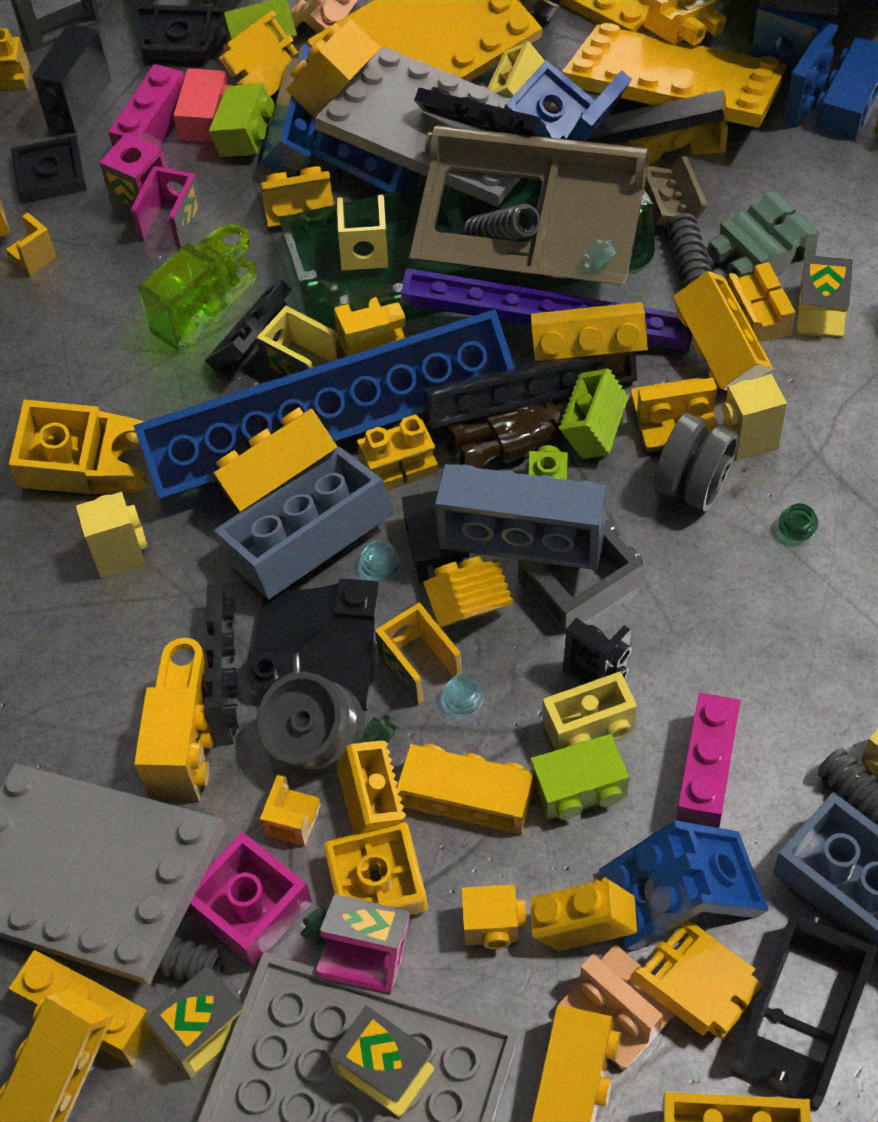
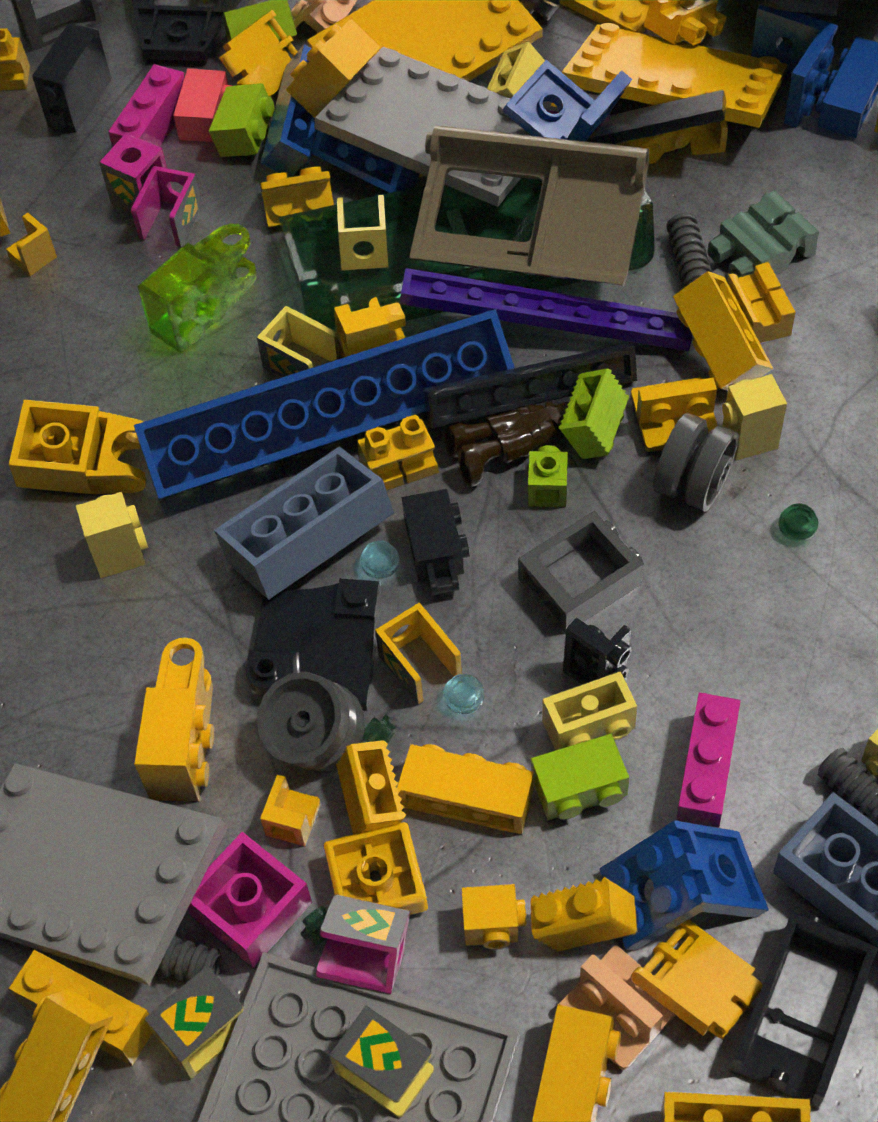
(48, 169): black tile -> none
(220, 677): black wing -> none
(247, 329): black wing -> none
(273, 458): yellow brick -> none
(467, 591): yellow brick -> none
(478, 114): black wing -> none
(505, 223): dark grey piece -> none
(521, 516): sand blue brick -> none
(589, 331): yellow brick -> none
(599, 253): clear light blue plate -> none
(674, 191): dark tan bracket -> none
(824, 296): piece -> none

